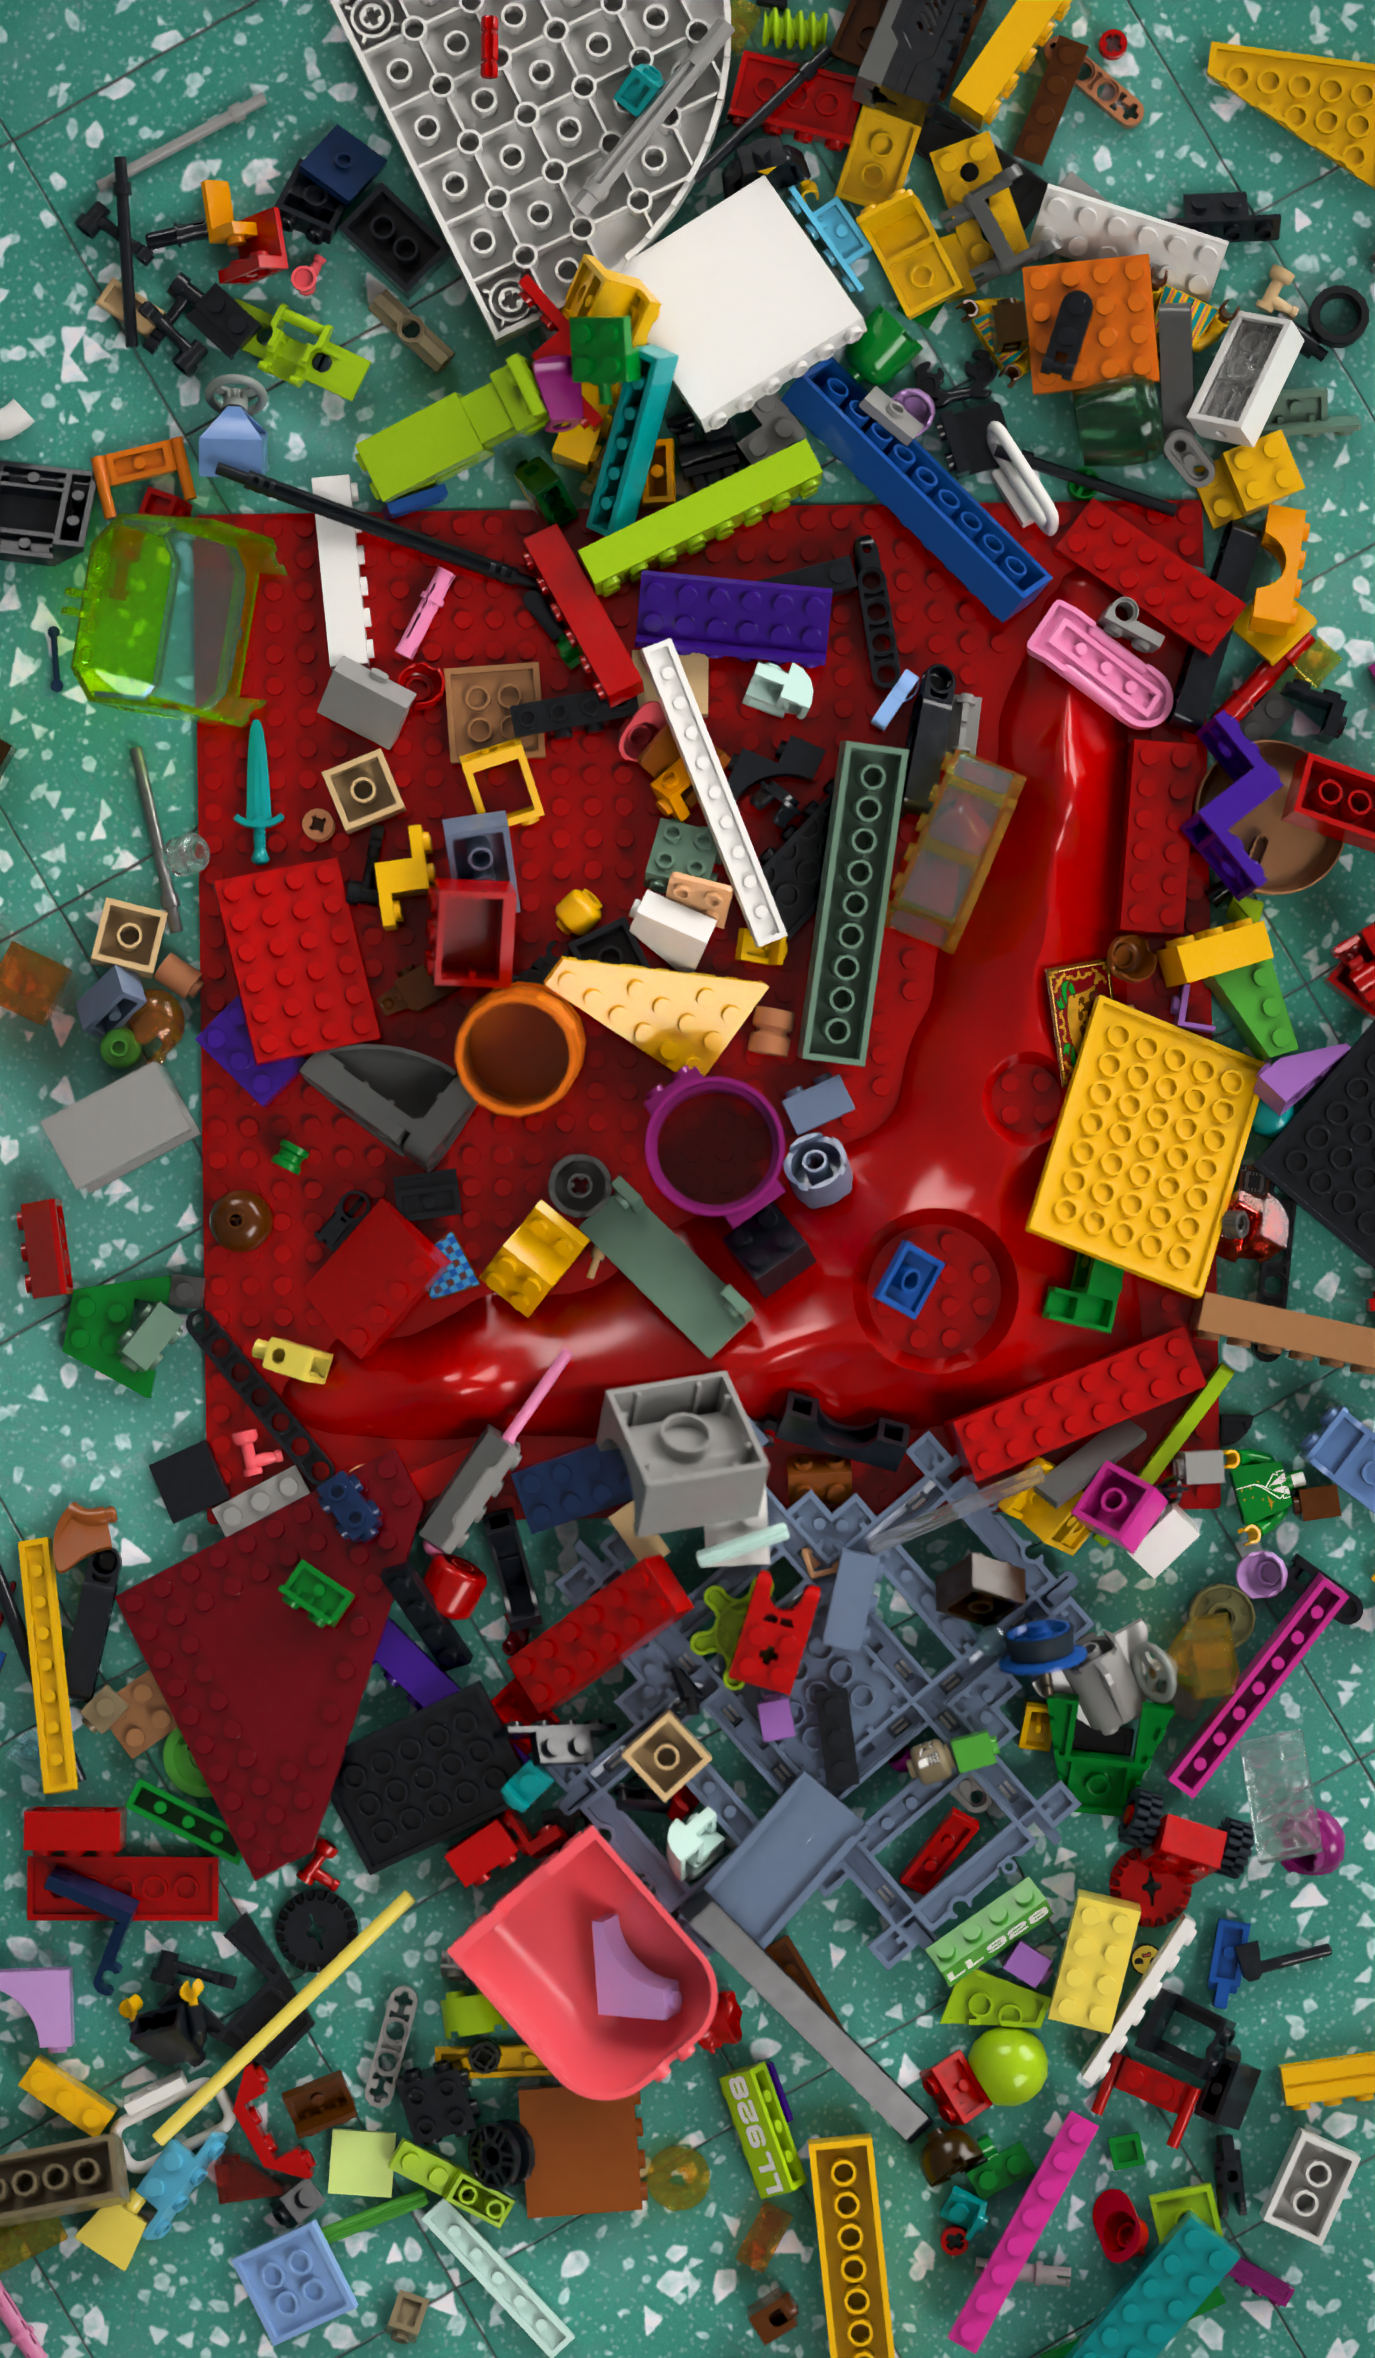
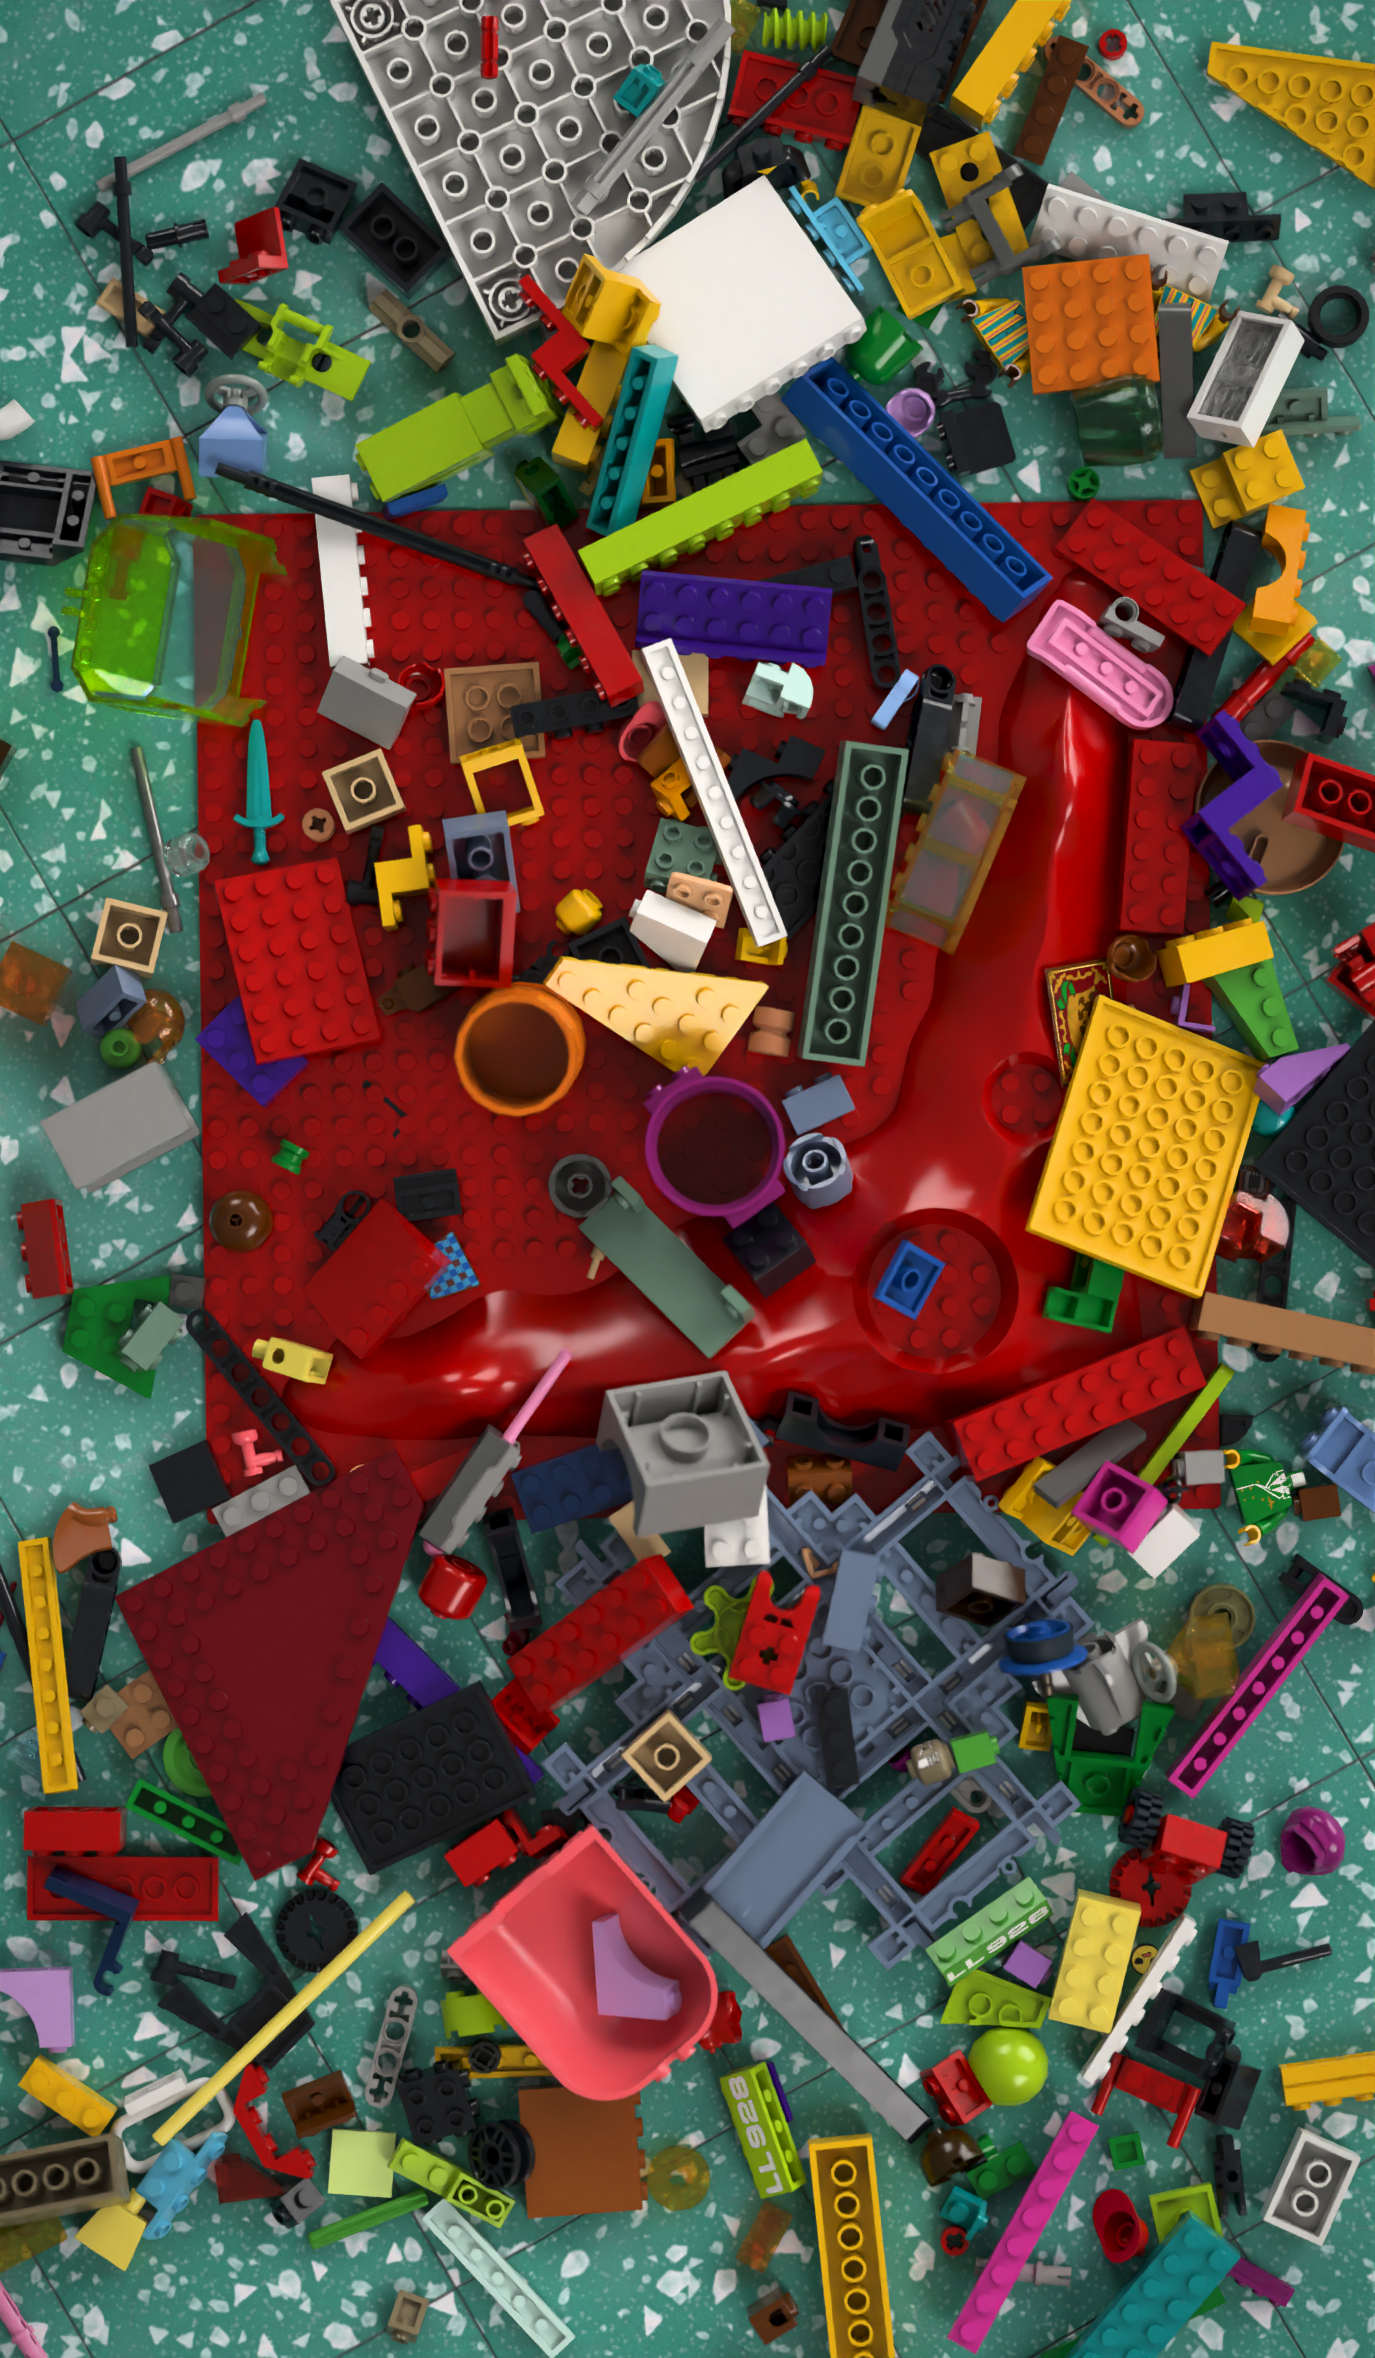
(171, 2032): black torso -> none
(179, 977): nougat brick -> none
(220, 217): light orange bracket -> none
(294, 2282): light blue plate -> none
(305, 277): coral piece -> none
(316, 1594): green bracket -> none
(342, 165): dark blue plate -> none
(355, 1515): dark blue brick -> none
(396, 1096): dark grey panel -> none
(423, 616): bright pink pin -> none
(423, 1614): black plate -> none
(526, 1786): teal bracket -> none
(534, 1258): yellow bracket -> none
(559, 392): magenta piece -> none
(560, 1743): black bracket -> none
(603, 353): green plate -> none
(687, 1690): black bar -> none
(694, 1845): light aqua brick -> none
(742, 1545): light aqua axle -> none
(891, 415): light grey plate -> none
(956, 1509): clear axle -> none
(990, 1640): clear light blue tile -> none
(1008, 326): dark brown brick -> none
(1020, 484): white bar -> none
(1068, 334): black plate -> none
(1092, 482): black bar -> none
(1188, 457): light grey plate -> none
(1235, 1224): dark grey axle -> none
(1261, 1574): lavender hair -> none
(1280, 1796): clear plate -> none

